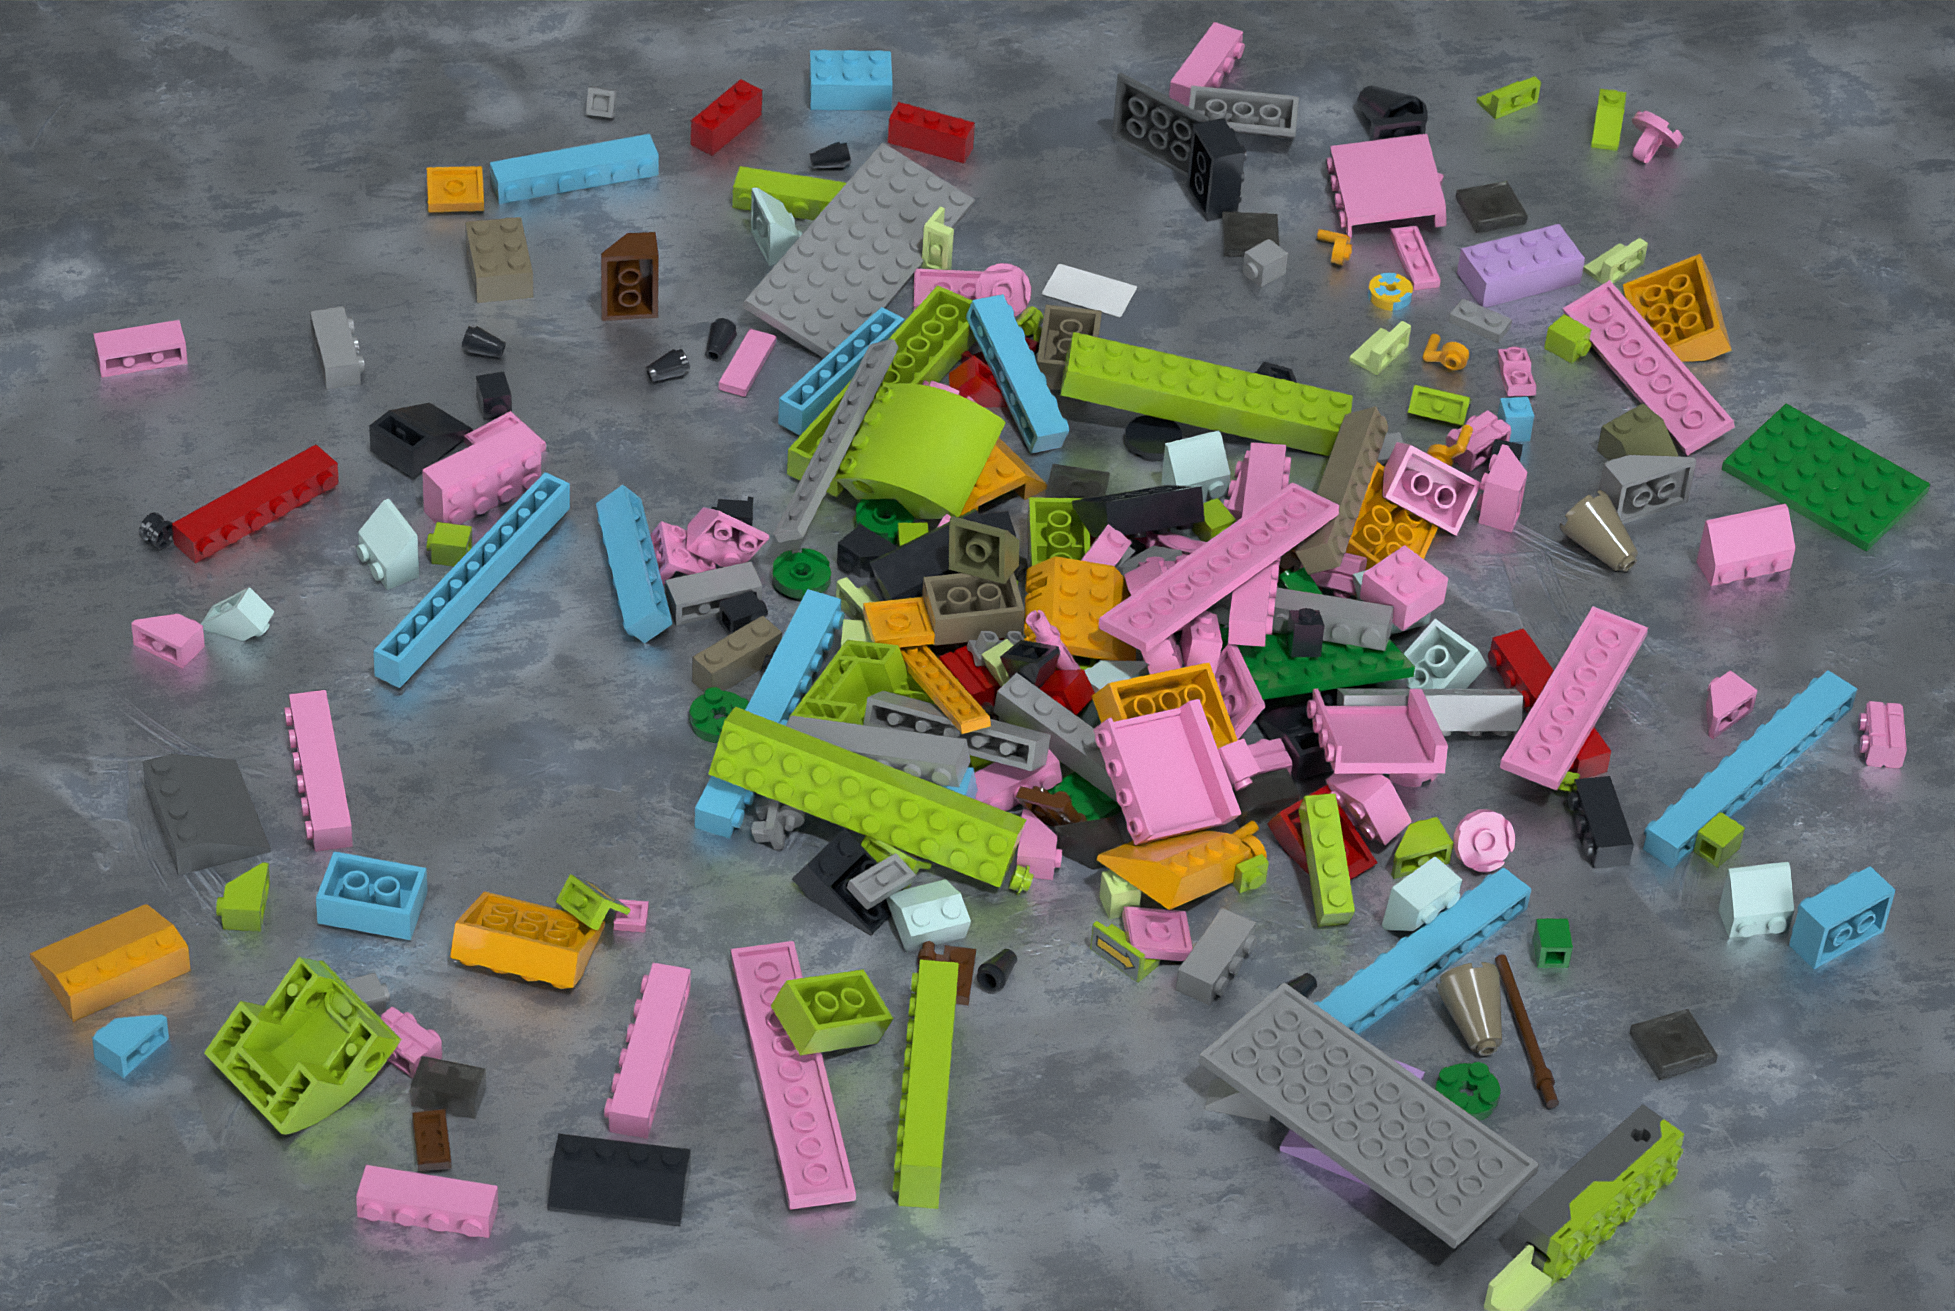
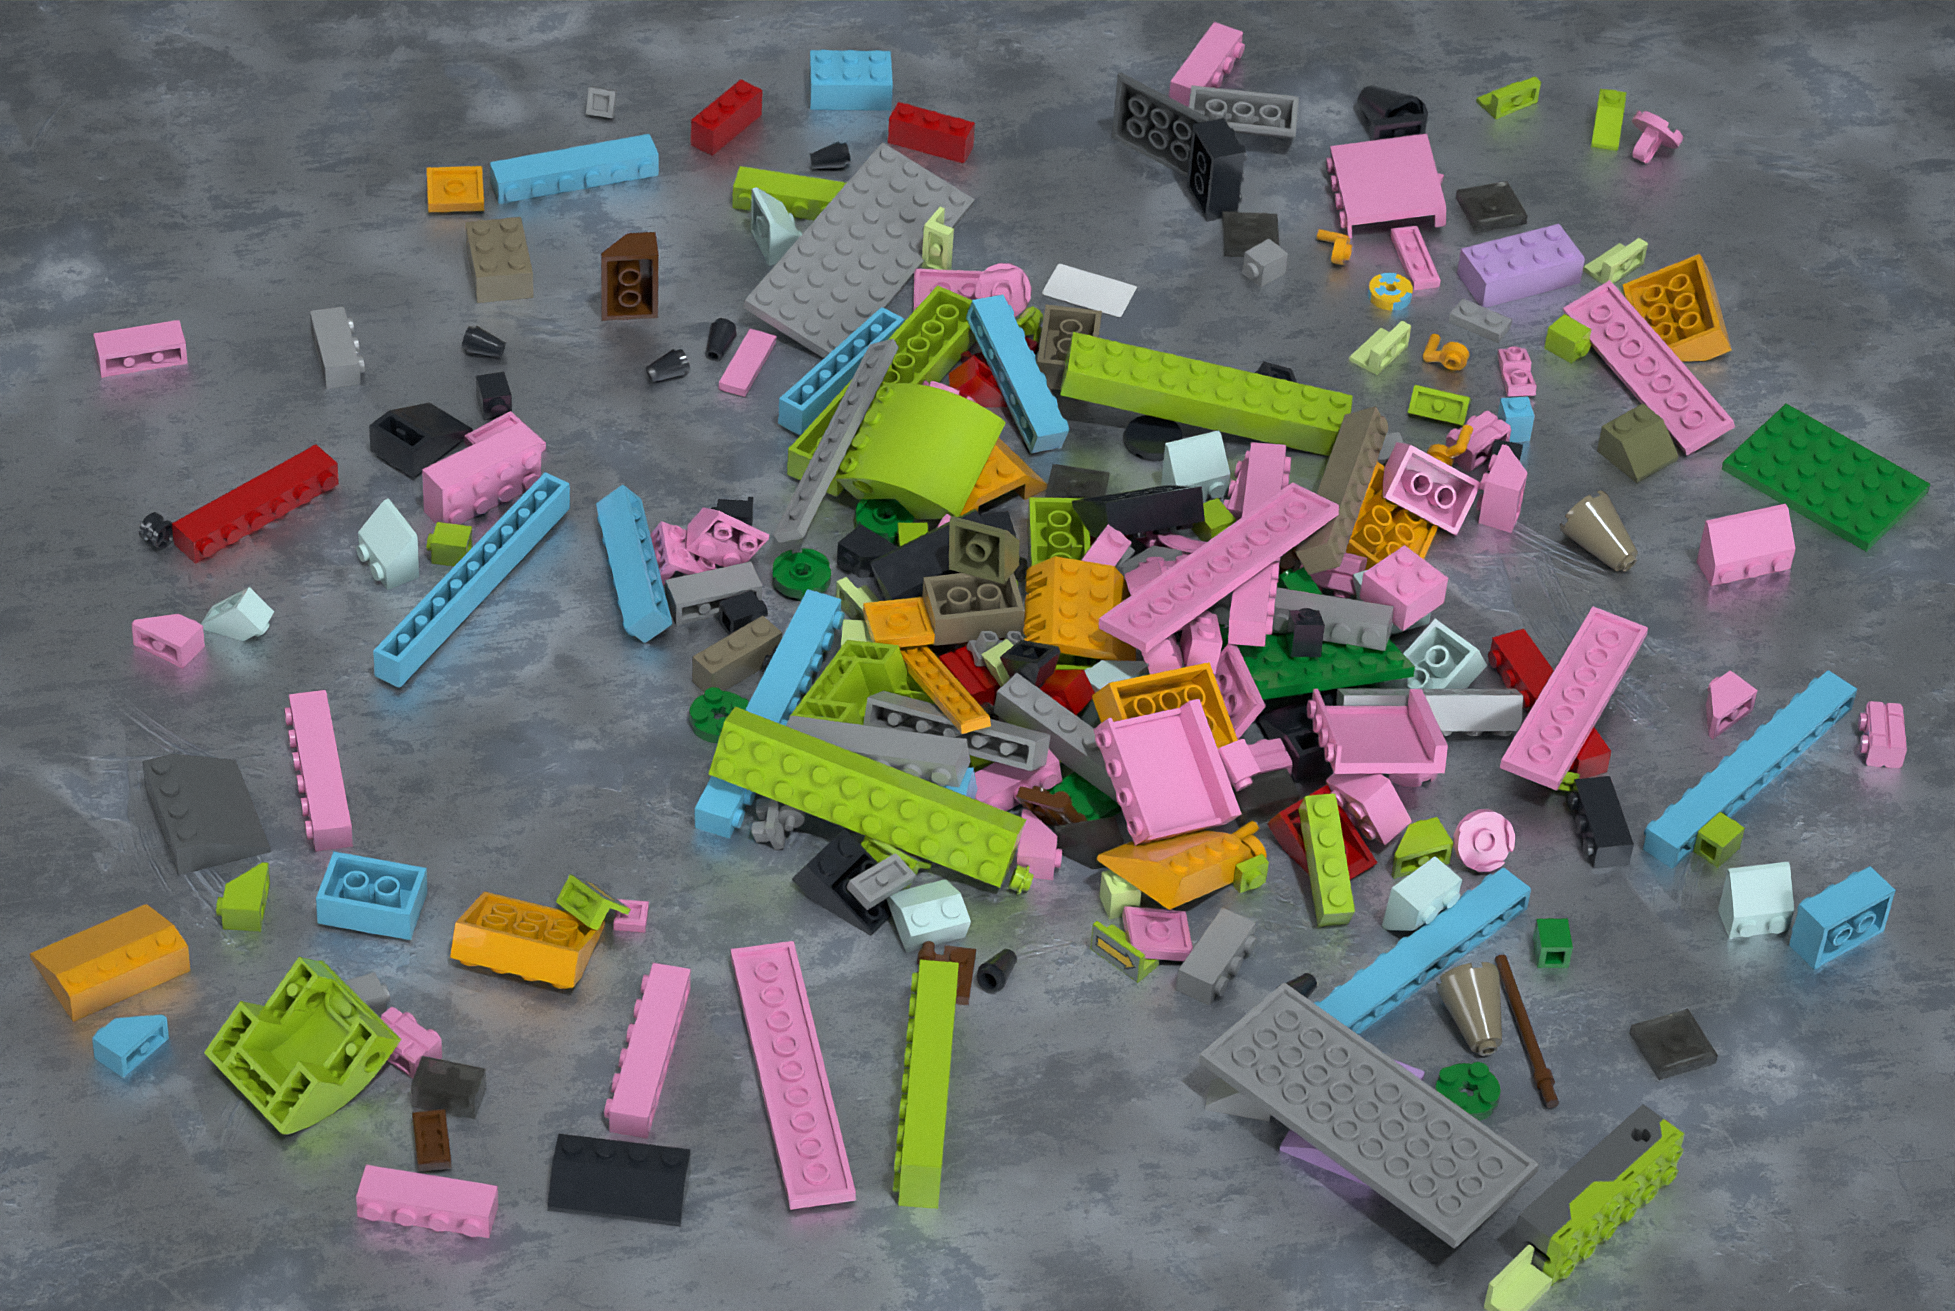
(831, 1012): lime brick -> none
(1049, 635): bright pink pin -> none
(1647, 484): light grey slope -> none

